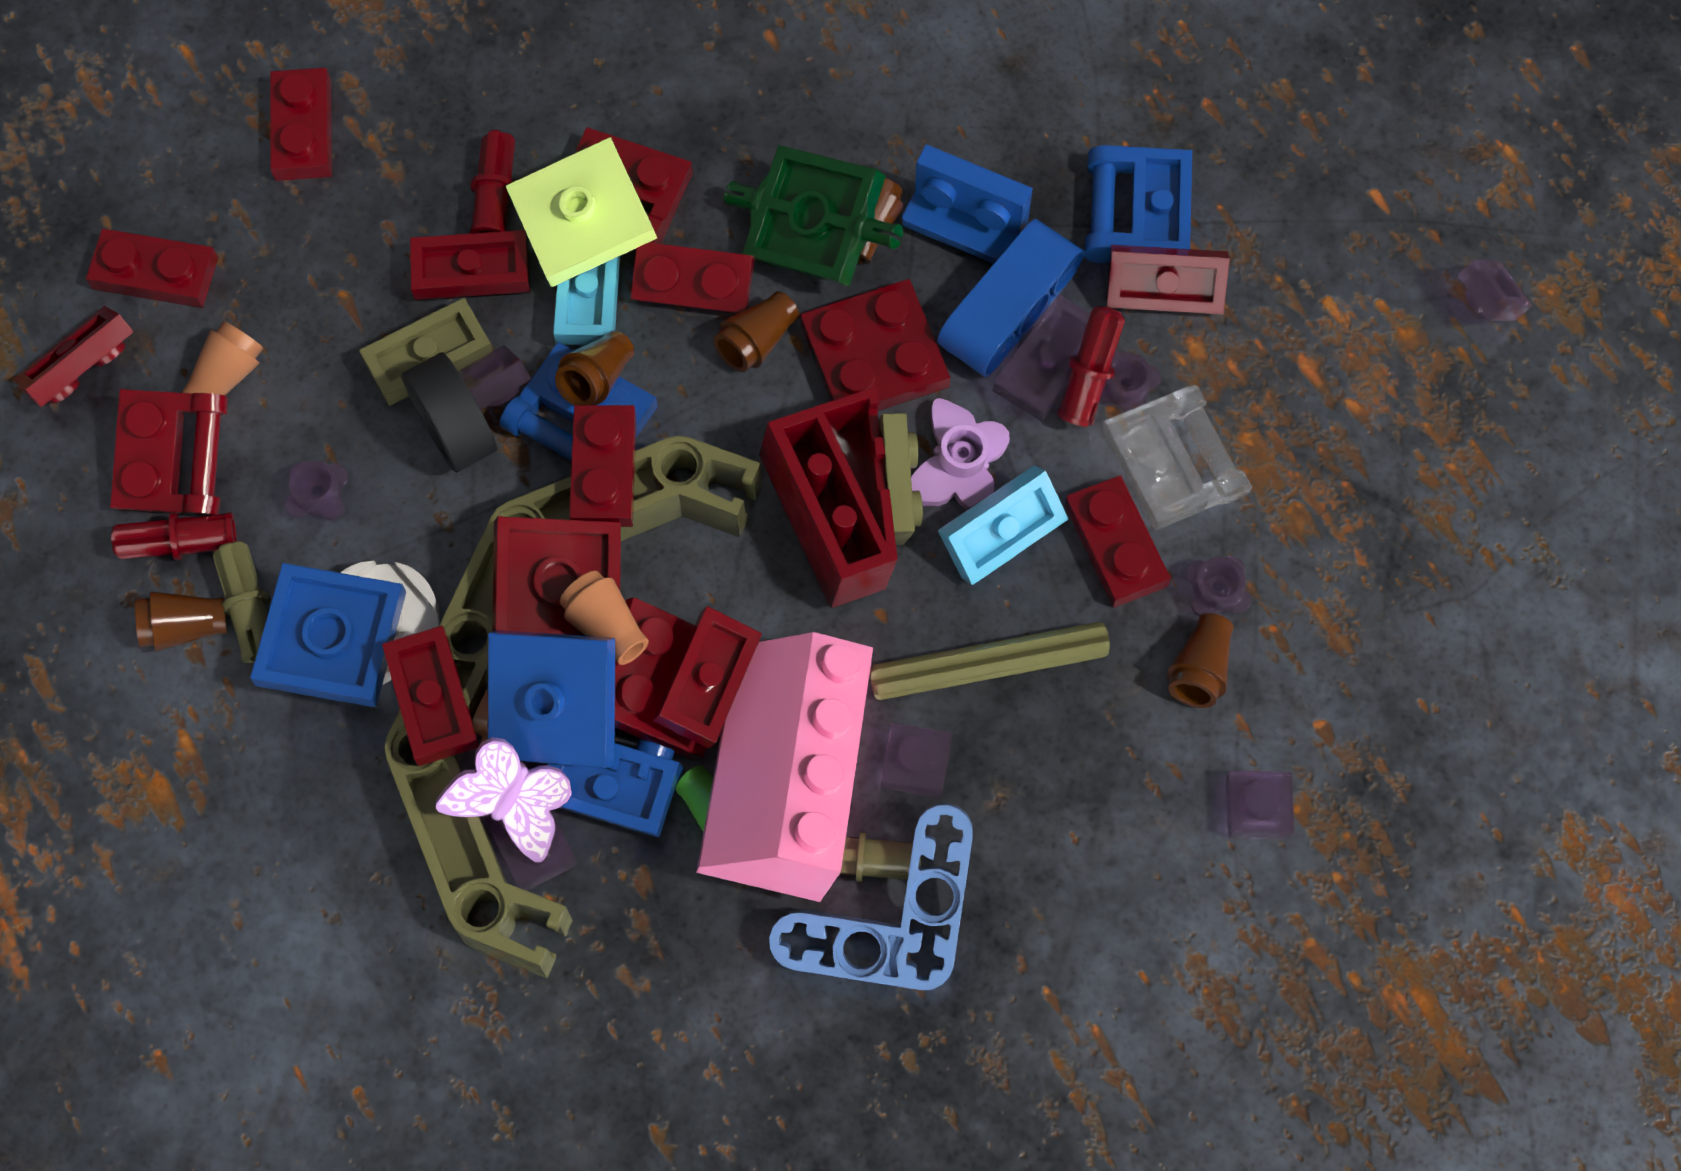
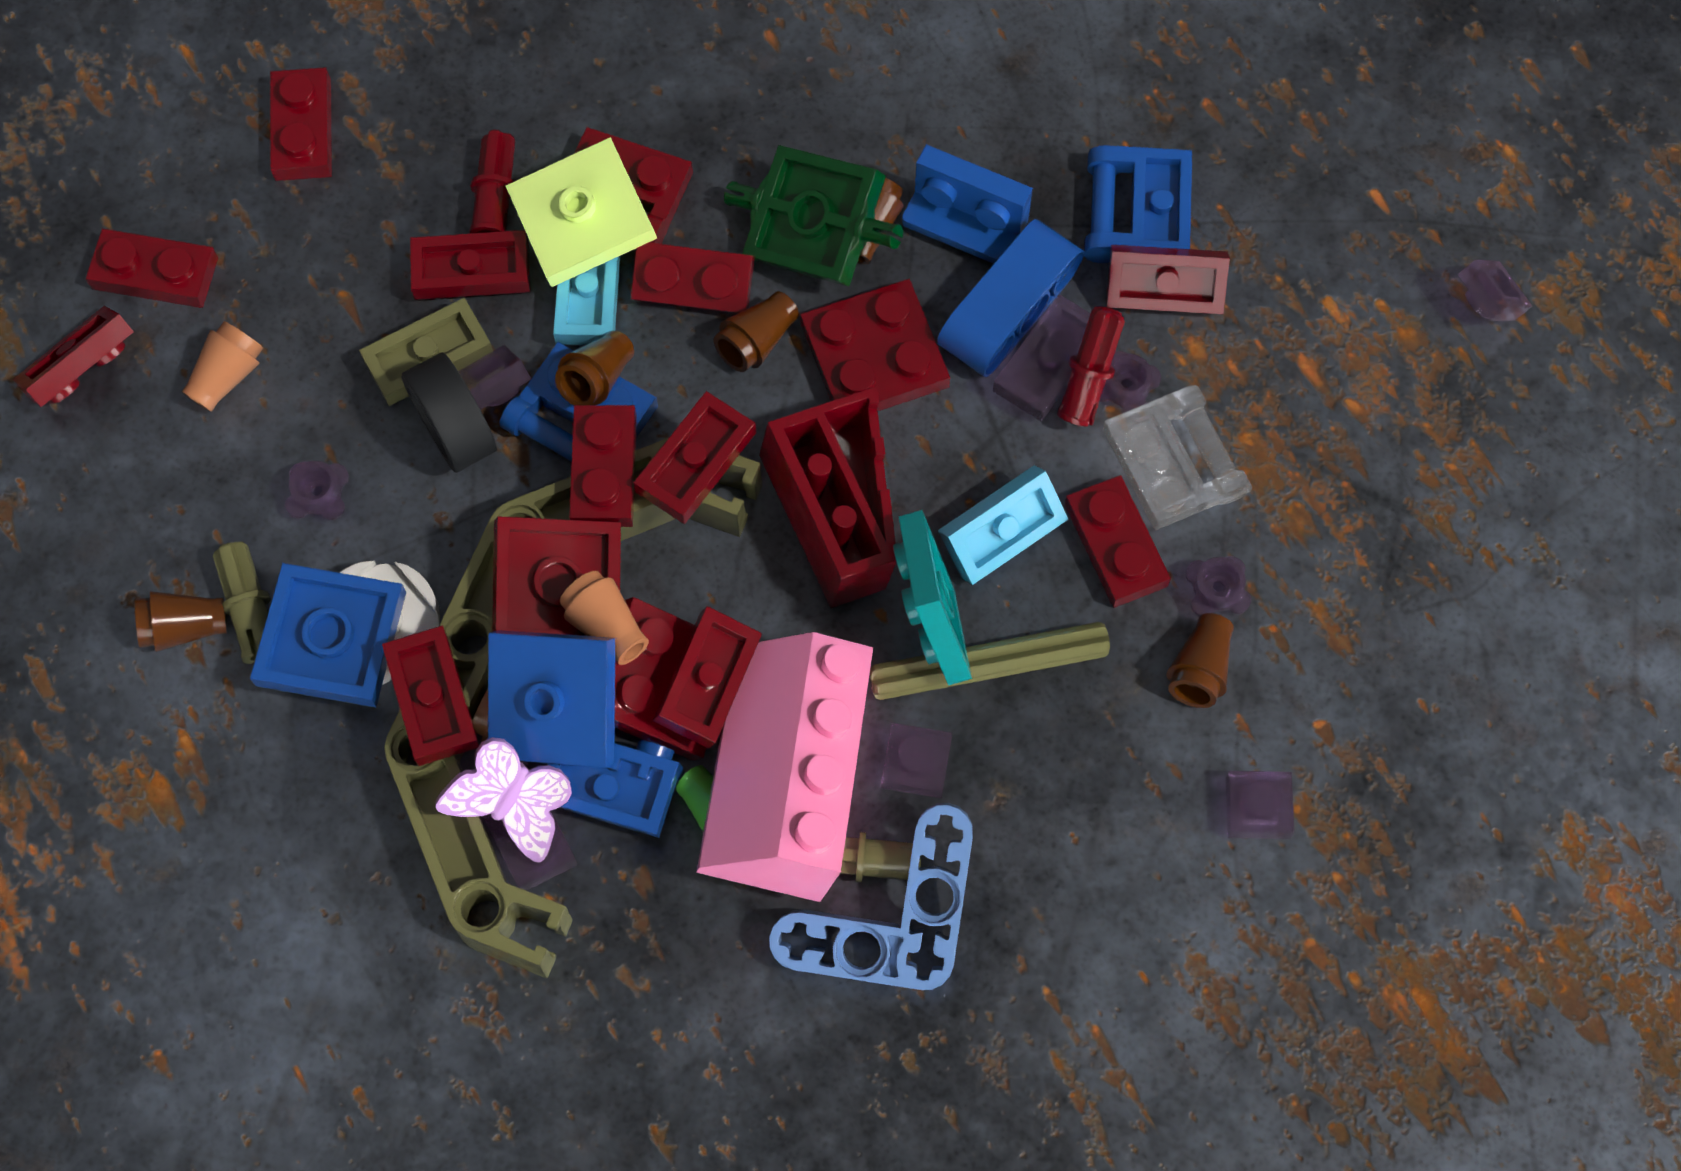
(151, 447): dark red plate -> none
(173, 536): dark red axle -> none
(695, 457): none -> dark red plate
(900, 456): olive plate -> none
(931, 598): none -> teal plate
(960, 457): lavender animal -> none

